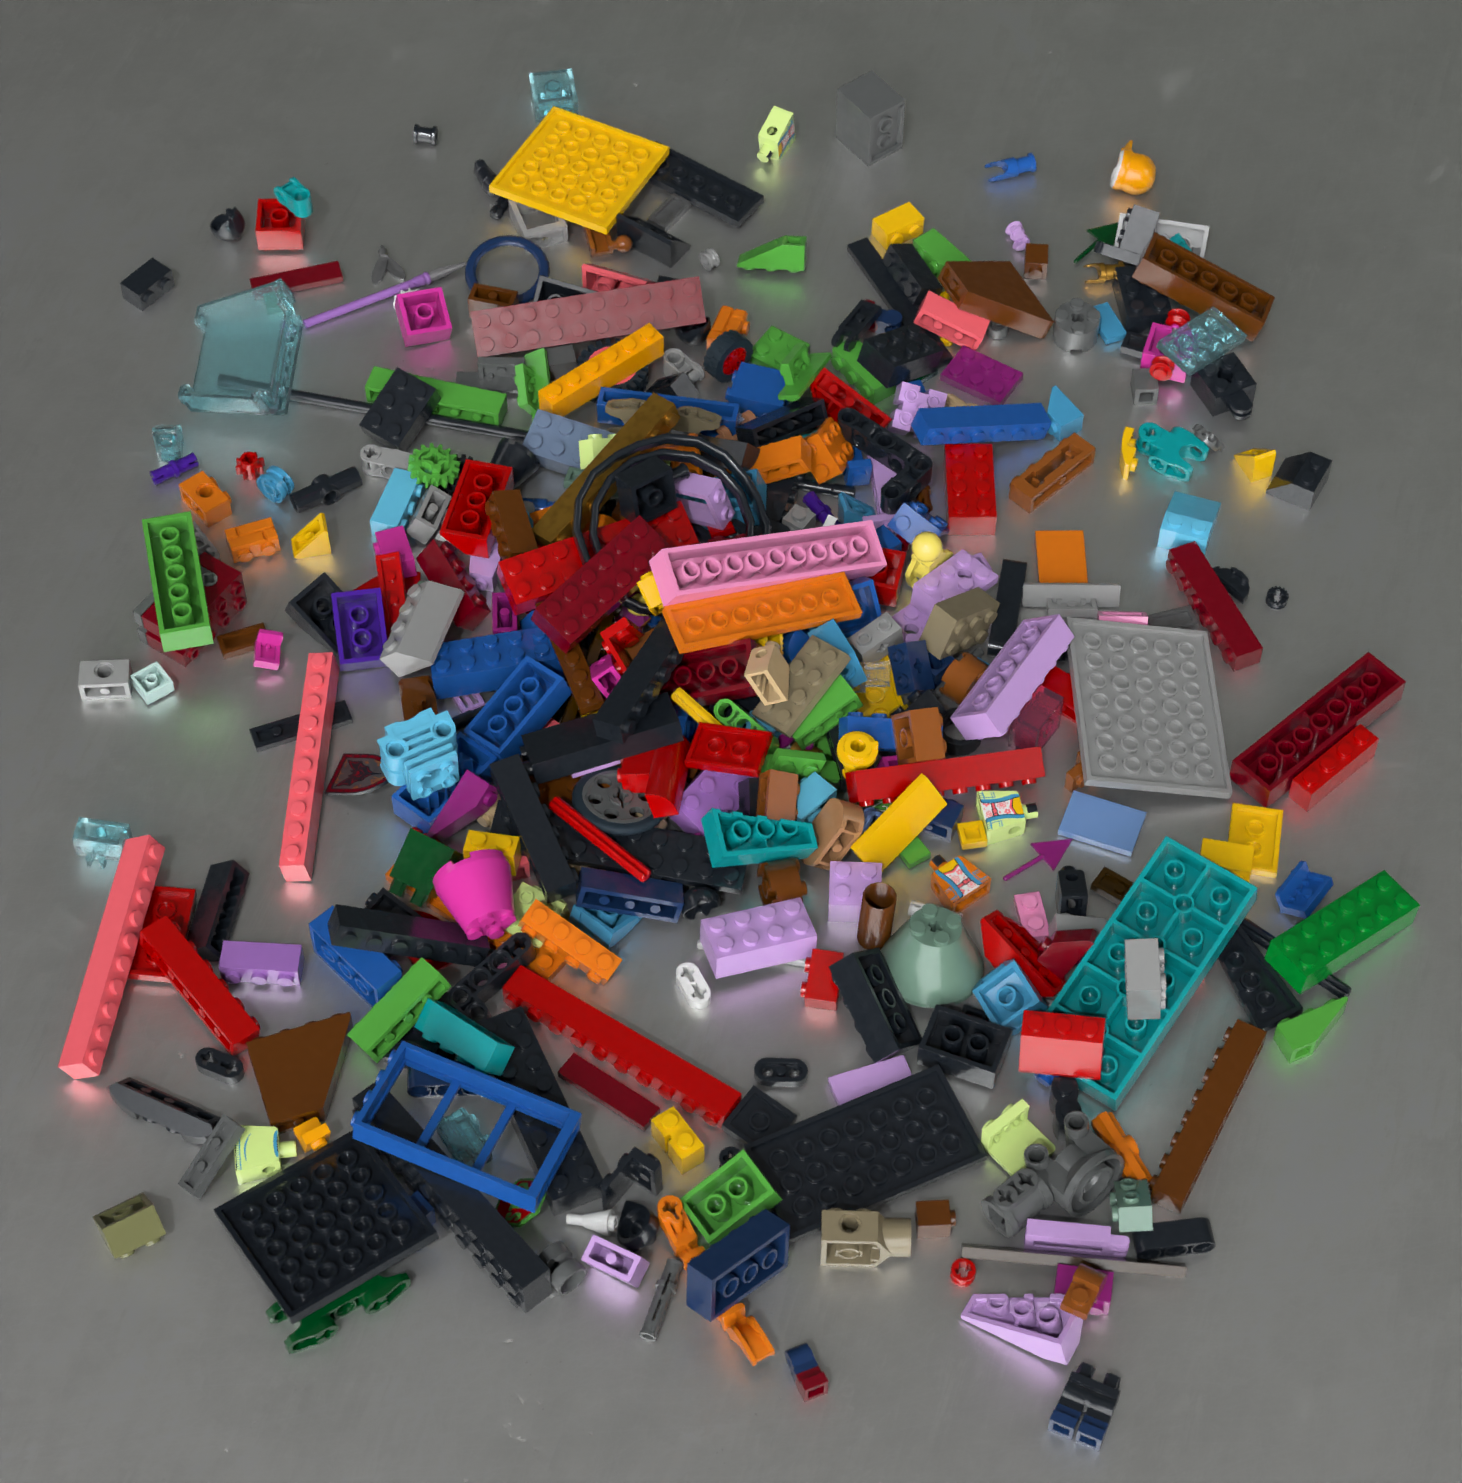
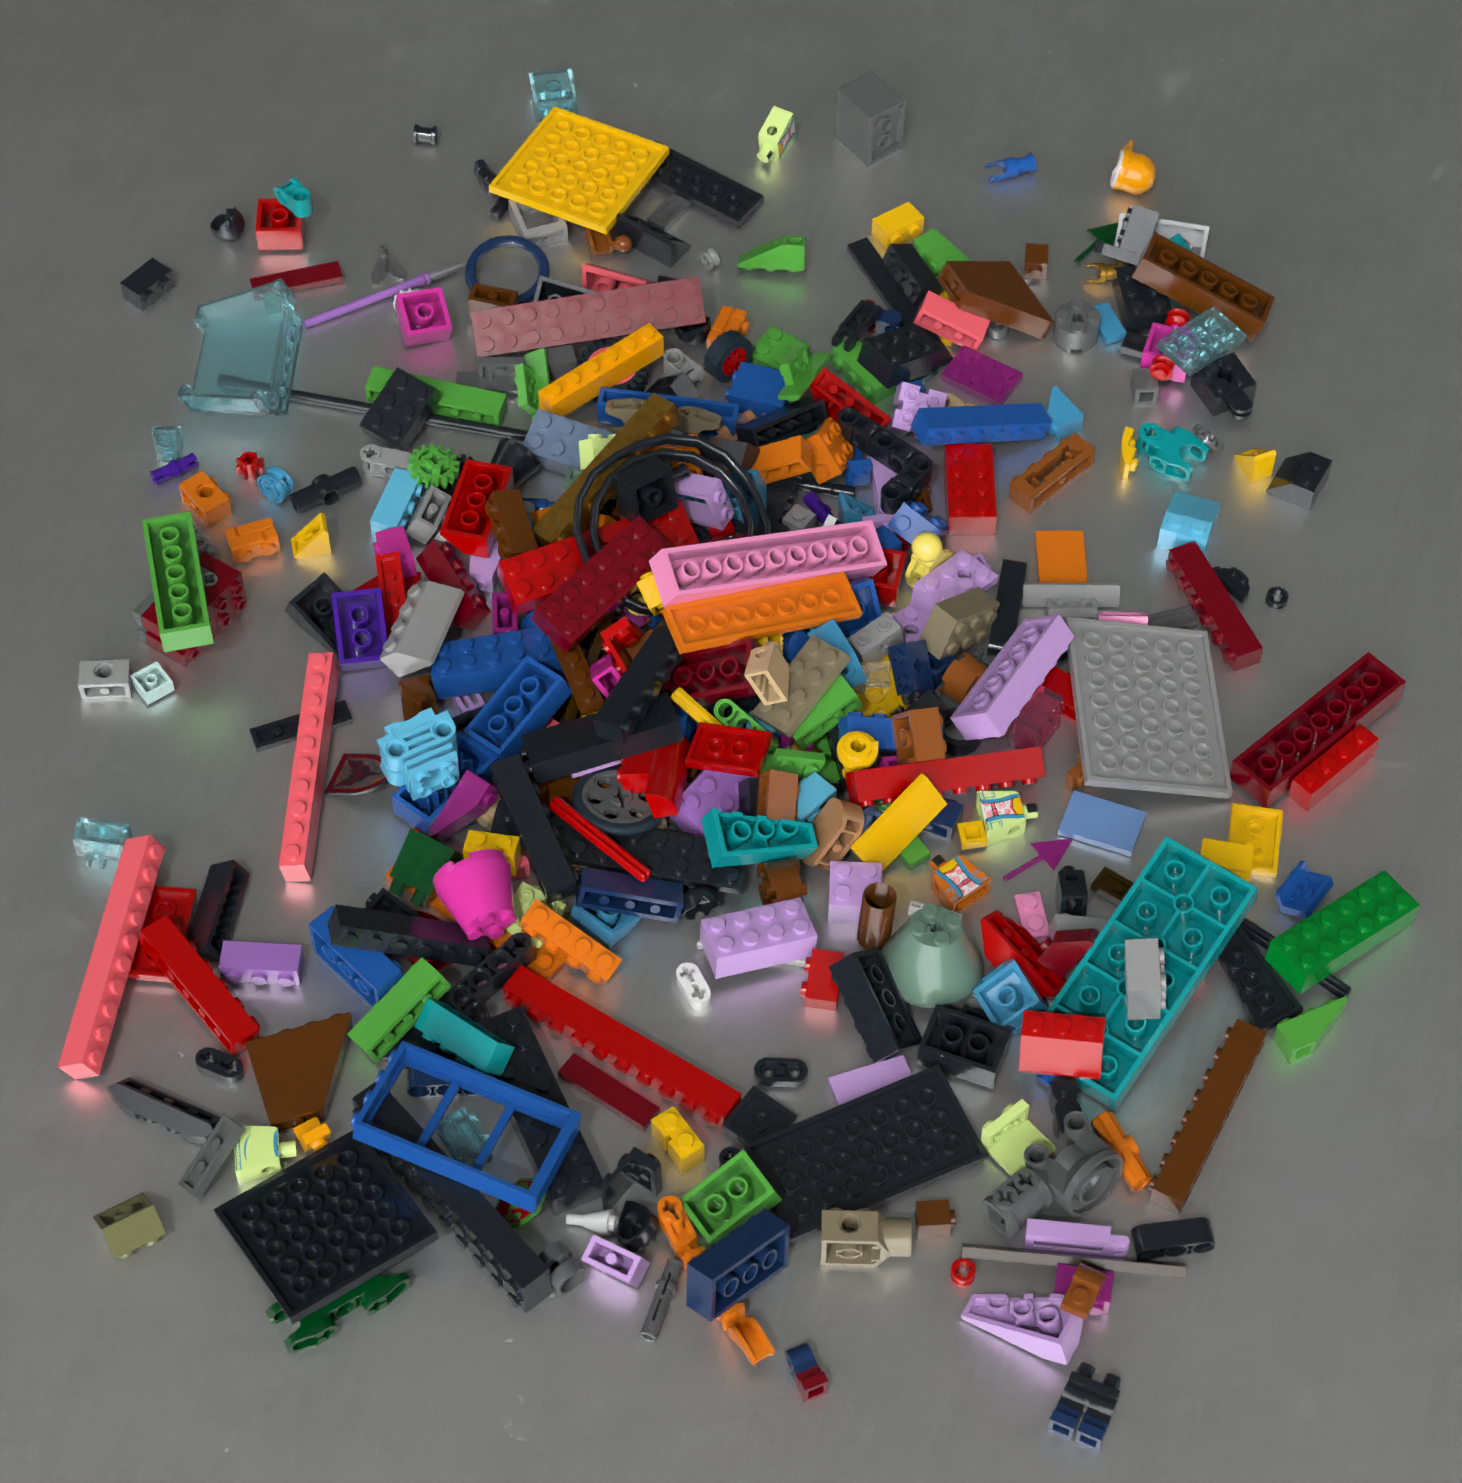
(239, 641): reddish brown tile -> none
(267, 649): dark pink bracket -> none
(424, 1206): dark blue plate -> none
(1017, 234): lavender piece -> none
(1131, 1205): sand green brick -> none

